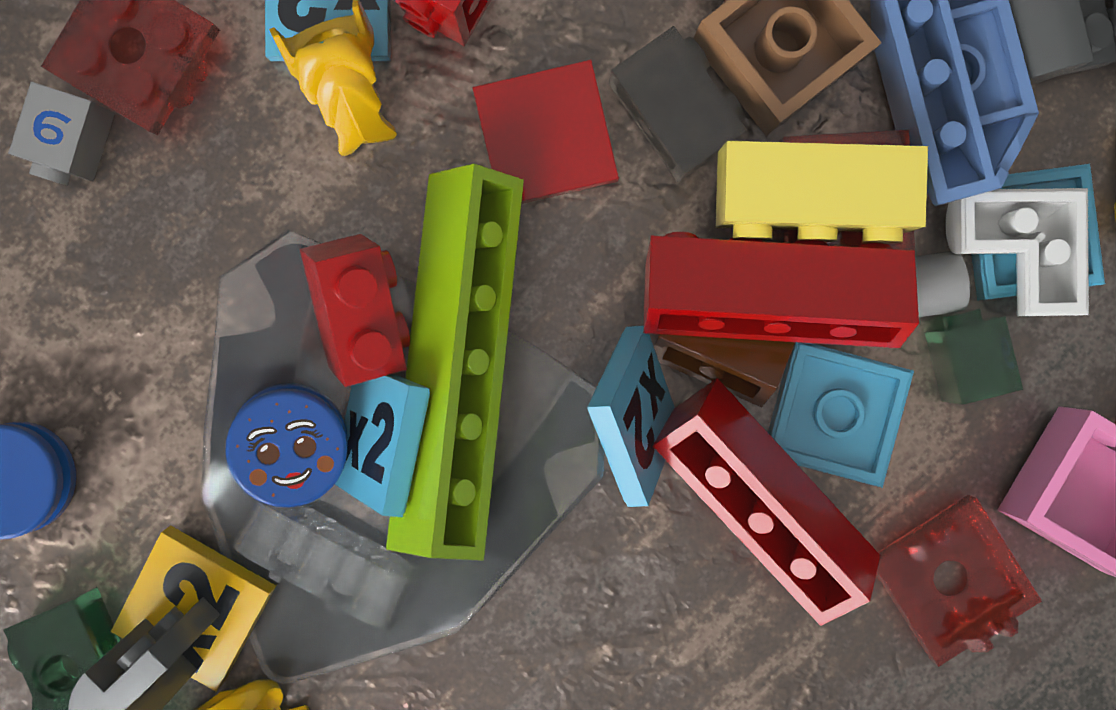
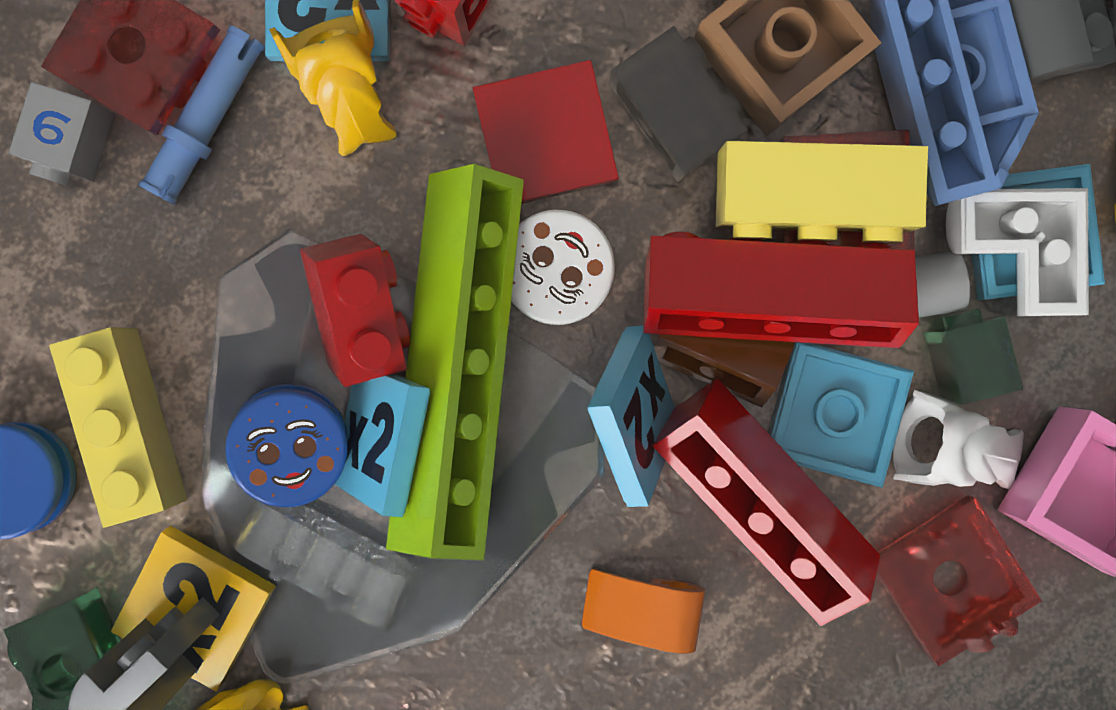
(118, 424): none -> light yellow brick
(201, 115): none -> medium blue pin
(561, 267): none -> white head
(647, 614): none -> orange panel
(969, 450): none -> white hair

